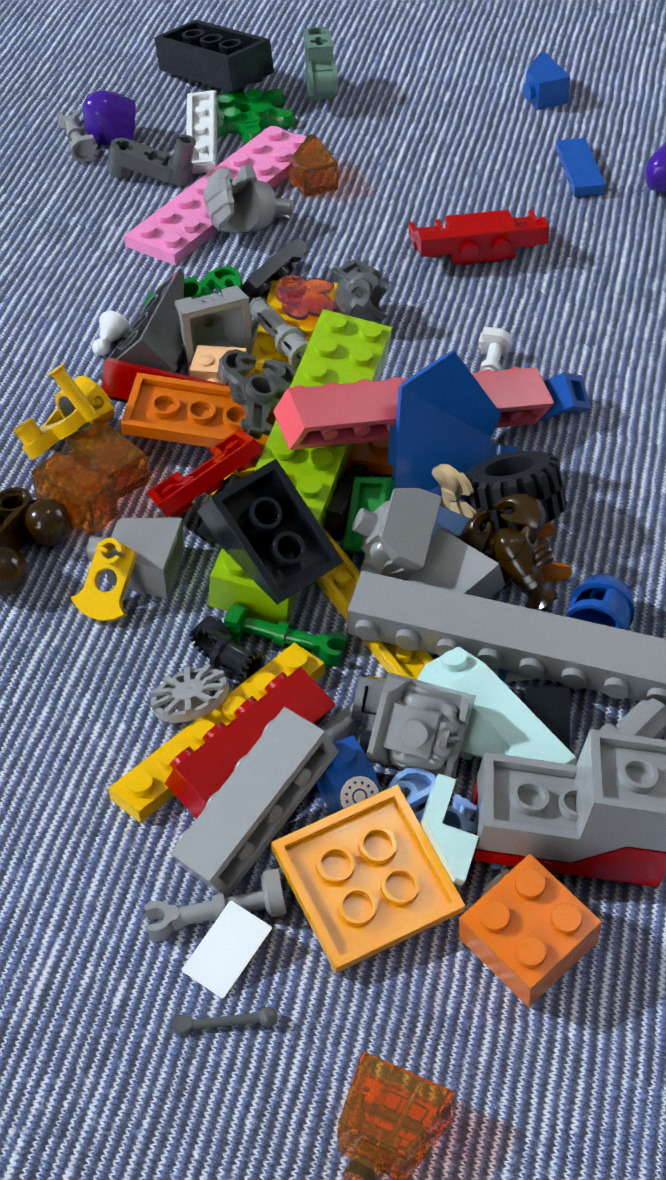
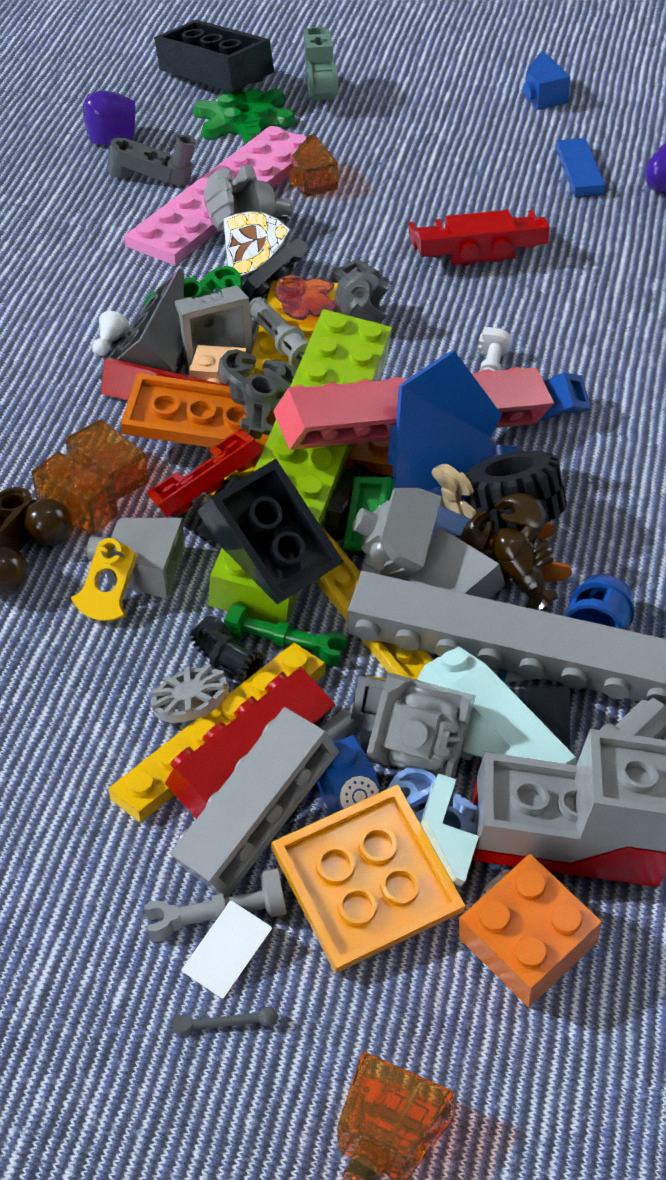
(77, 405): yellow piece -> none
(82, 146): light grey piece -> none
(202, 126): white tile -> none
(252, 240): none -> shield

